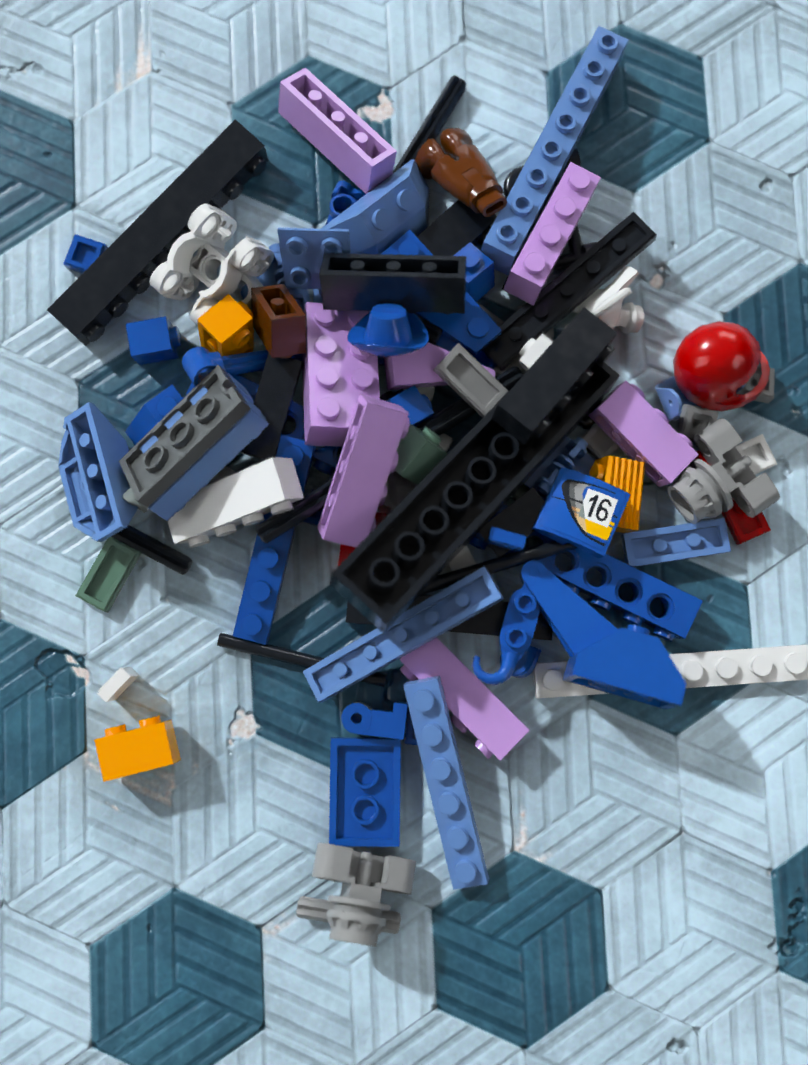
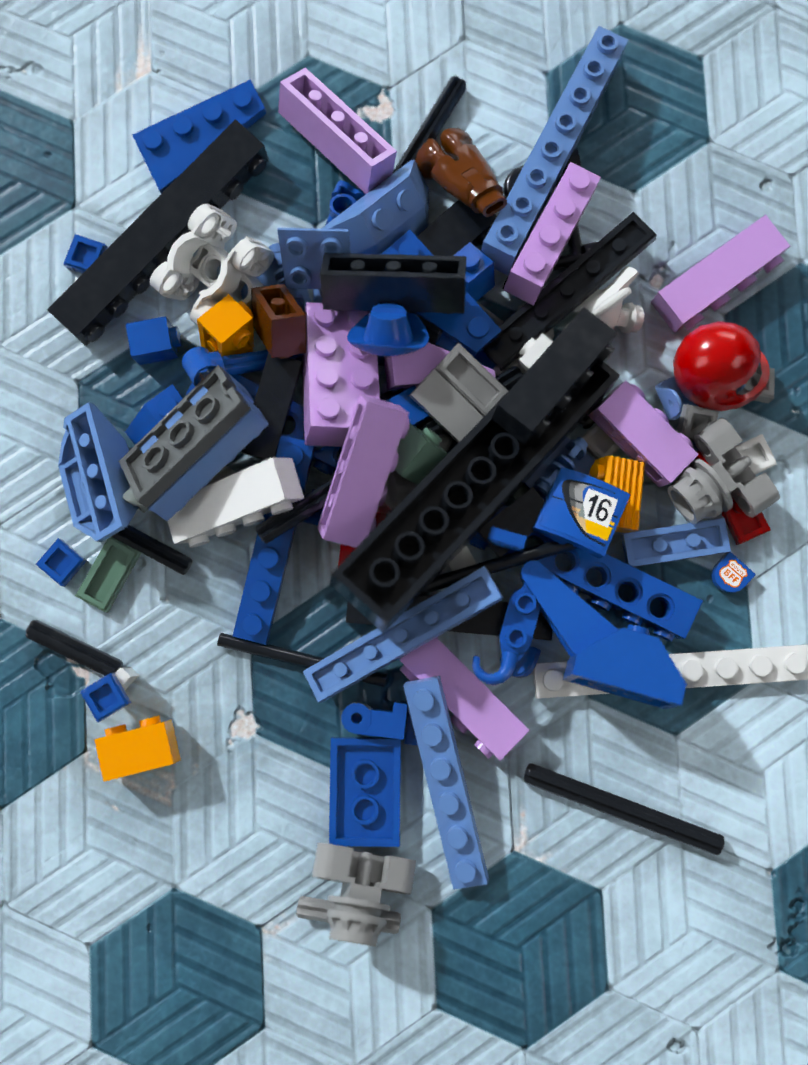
(61, 562): none -> blue tile
(72, 648): none -> black axle
(105, 697): none -> blue tile
(180, 139): none -> blue wing
(446, 405): none -> light grey tile
(624, 809): none -> black axle
(719, 274): none -> lavender brick
(731, 574): none -> tile

